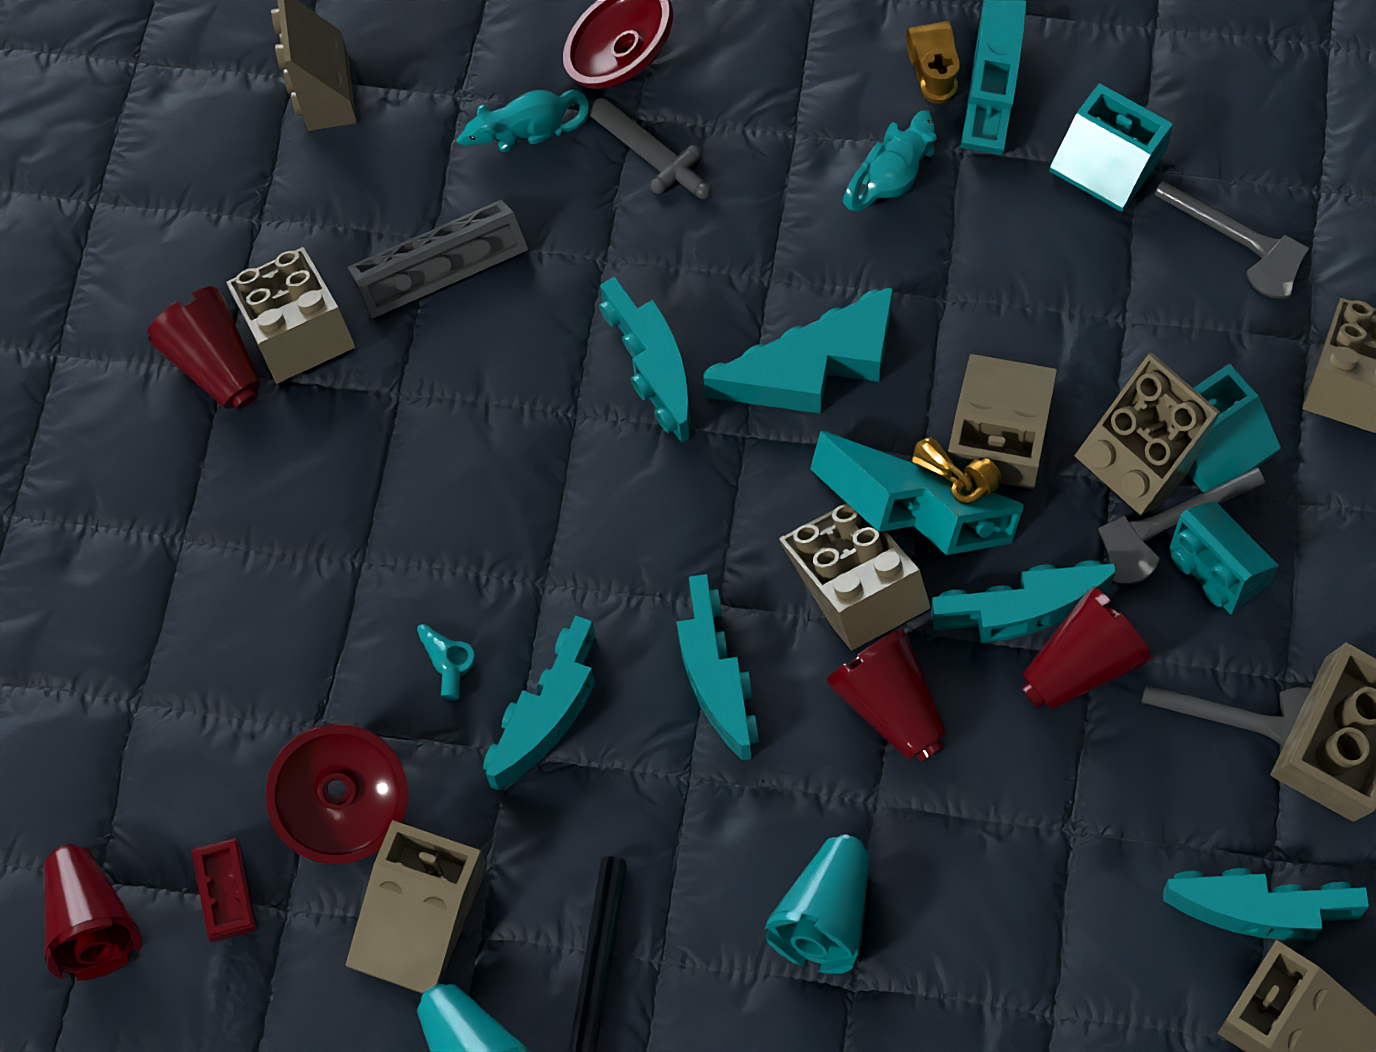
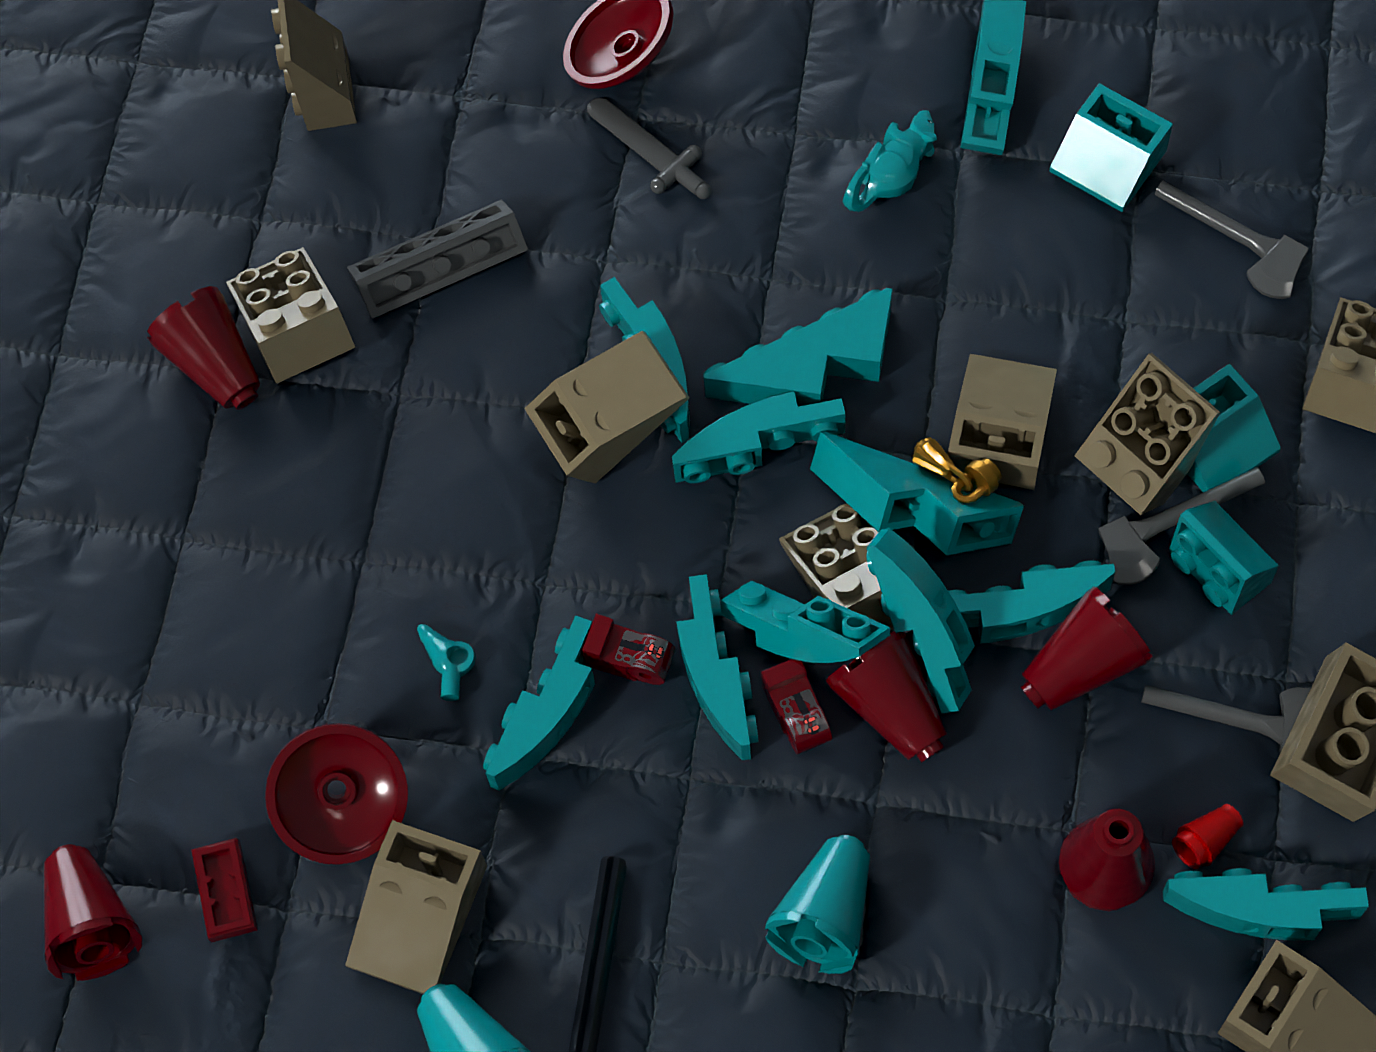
(530, 116): teal animal -> none
(606, 407): none -> dark tan slope
(627, 652): none -> dark red leg
(738, 438): none -> teal slope
(795, 705): none -> dark red leg
(801, 631): none -> teal slope
(921, 603): none -> teal slope
(934, 60): pearl gold piece -> none
(1107, 861): none -> dark red cone
(1205, 837): none -> red cone

